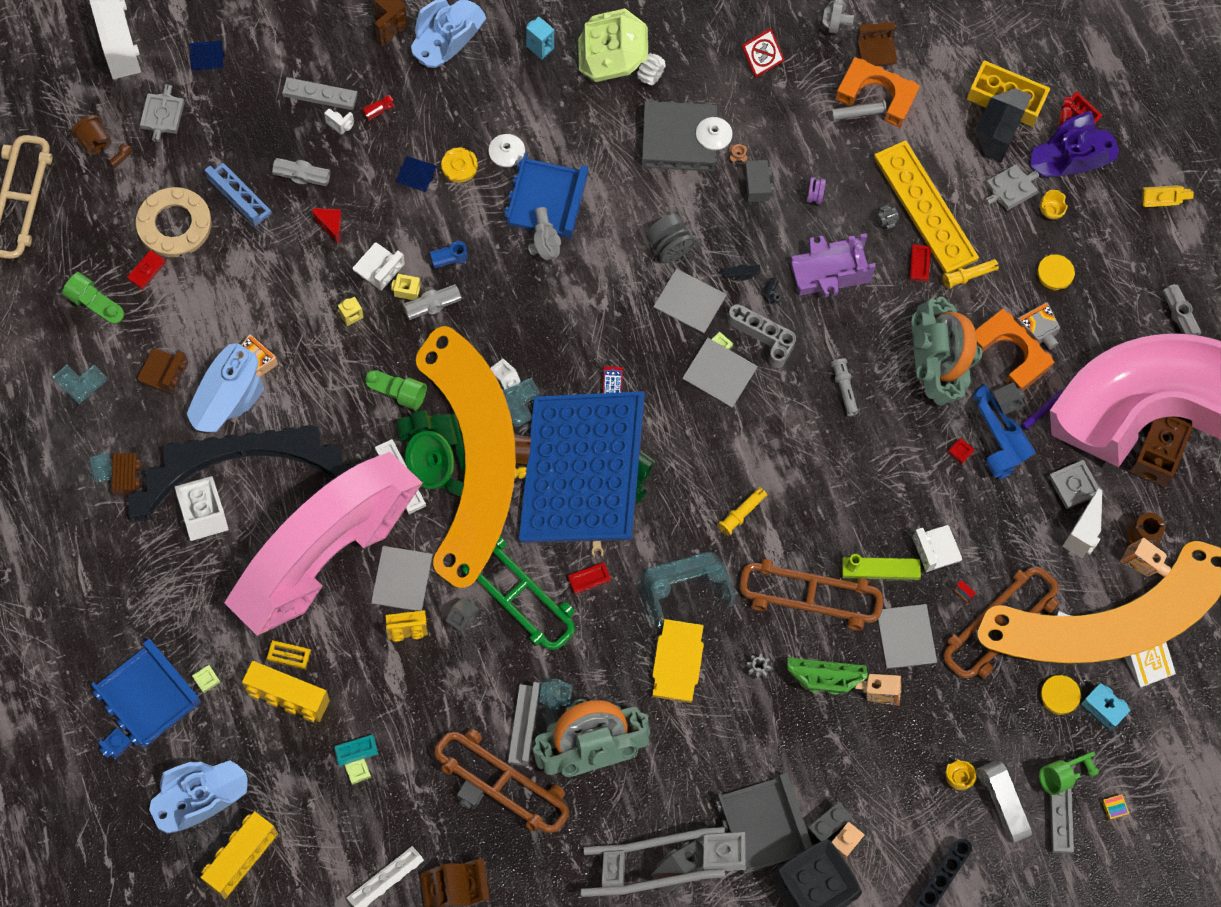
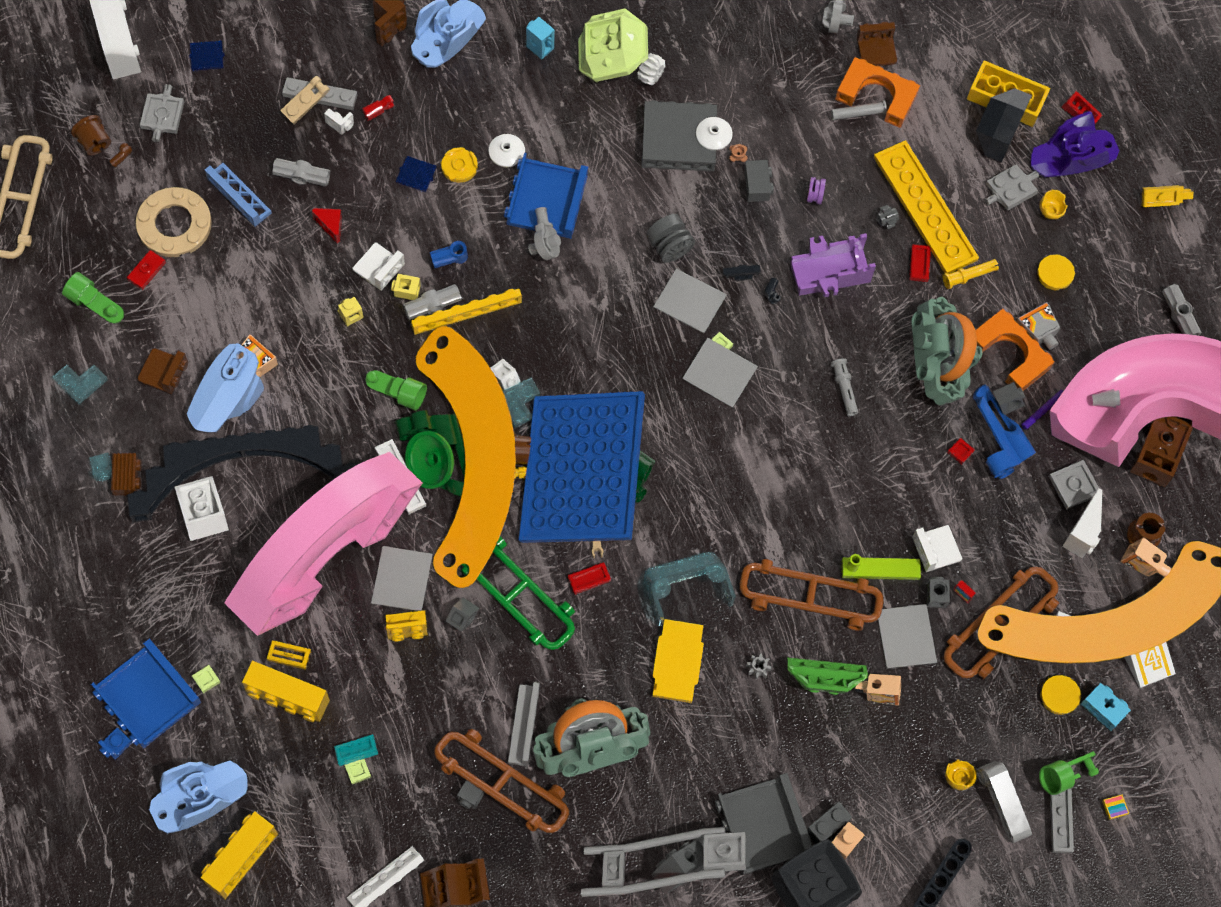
(305, 100): none -> tan plate
(470, 310): none -> yellow plate
(556, 693): clear light blue brick -> none
(612, 379): tile -> none
(736, 516): yellow pin -> none
(759, 333): light grey beam -> none
(762, 52): piece -> none
(935, 600): none -> dark grey brick
(1066, 113): red bar -> none
(1108, 398): none -> light grey cone

